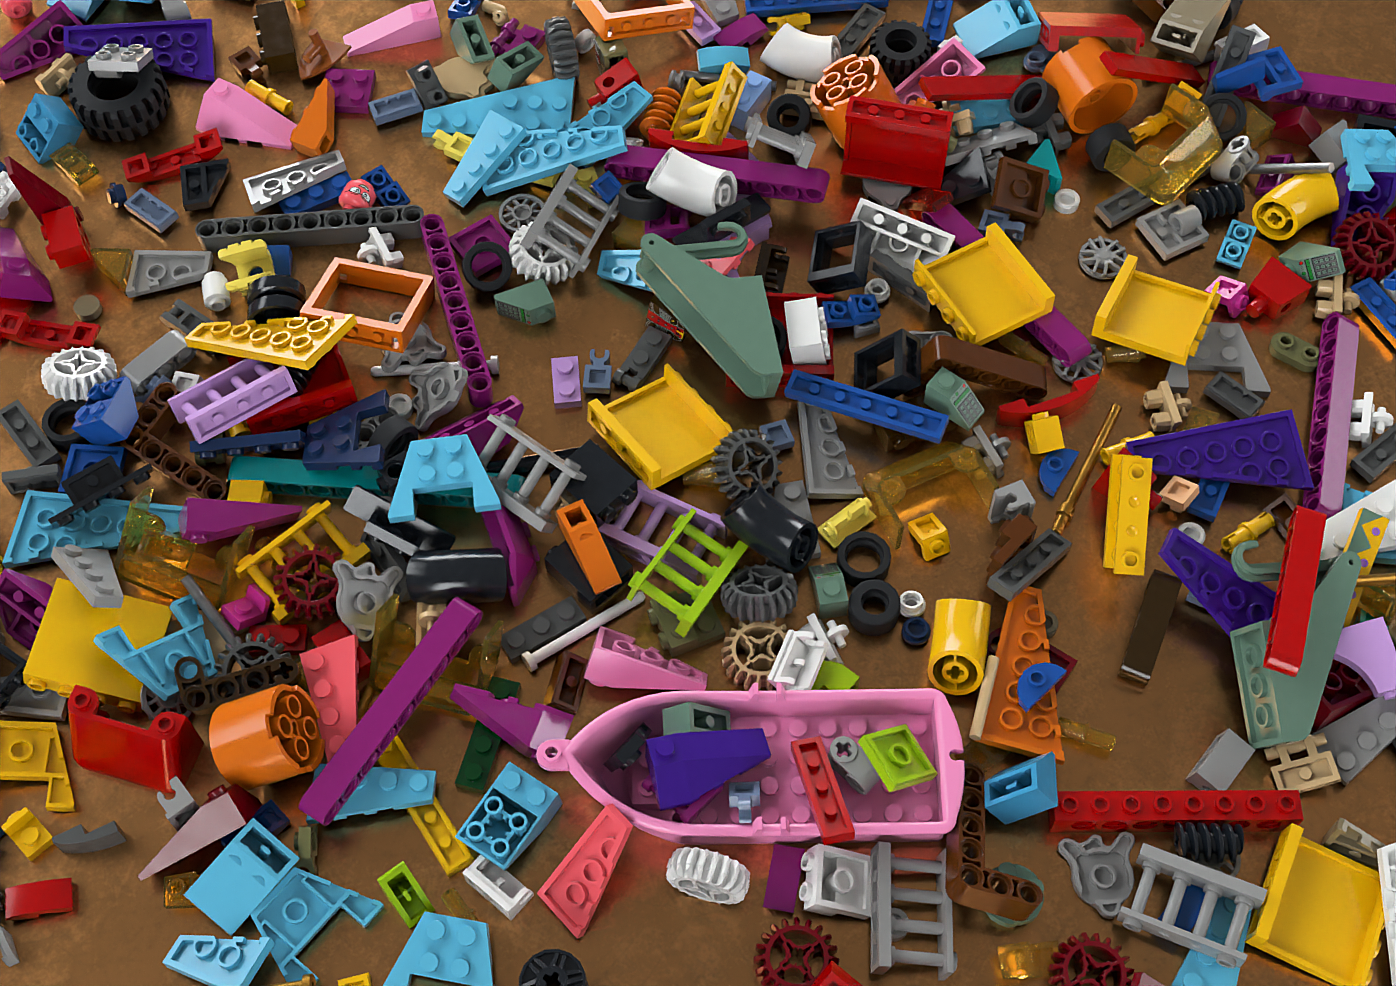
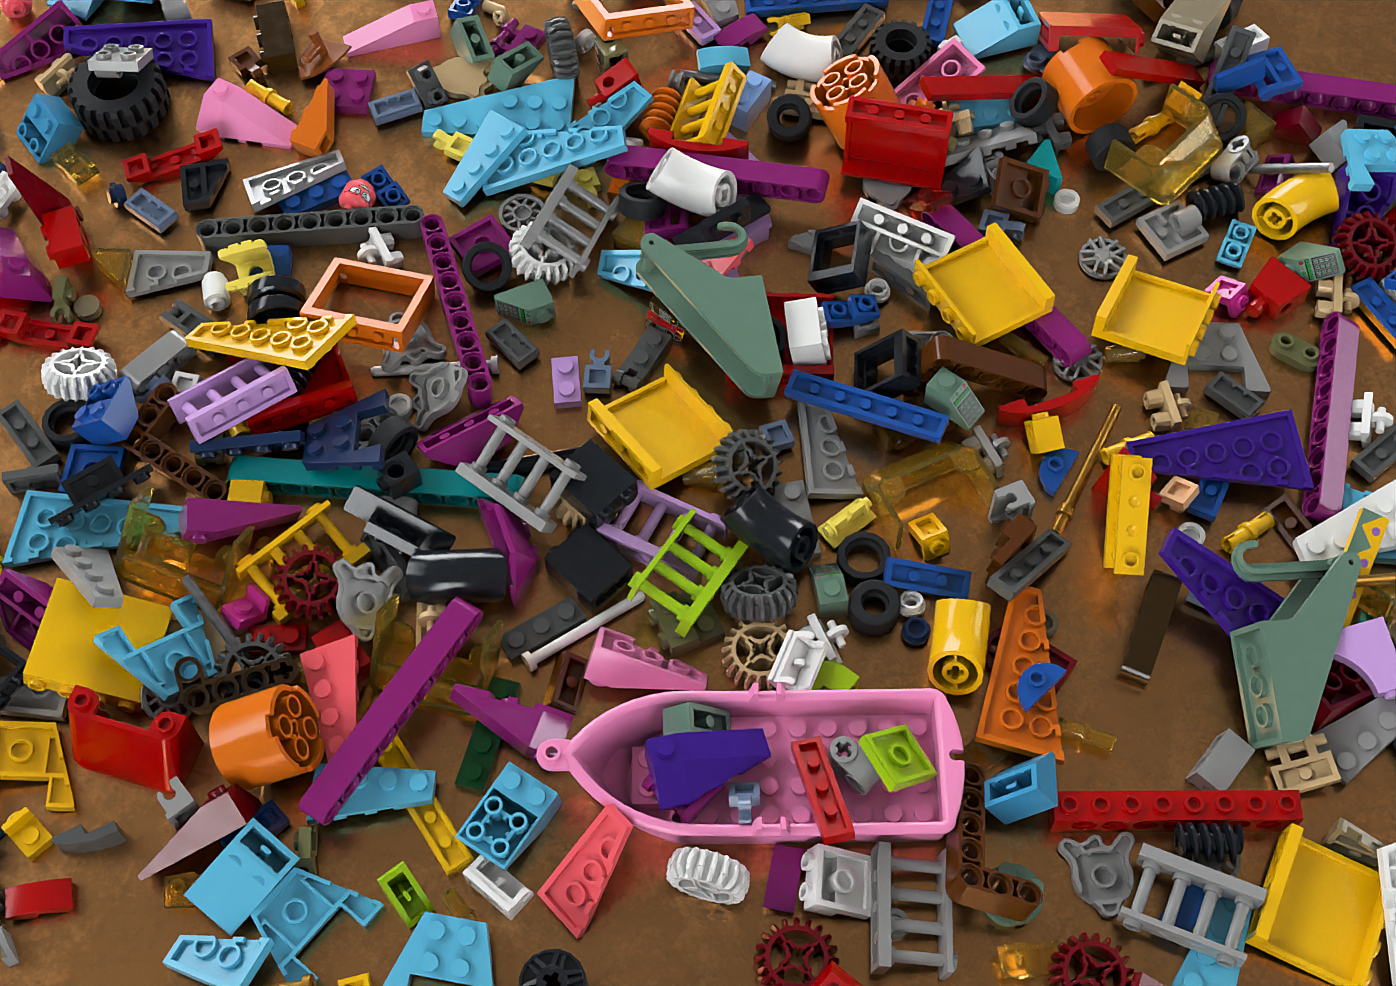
(63, 297): none -> olive plate
(441, 466): medium azure wing -> none
(512, 343): none -> dark grey plate
(588, 546): orange slope -> none
(606, 187): blue tile -> none
(629, 750): black wing -> none
(772, 267): dark brown hinge -> none
(800, 145): light grey fence -> none
(802, 242): none -> light grey tile
(927, 578): none -> blue plate
(984, 697): tan bar -> none
(1295, 591): red beam -> none

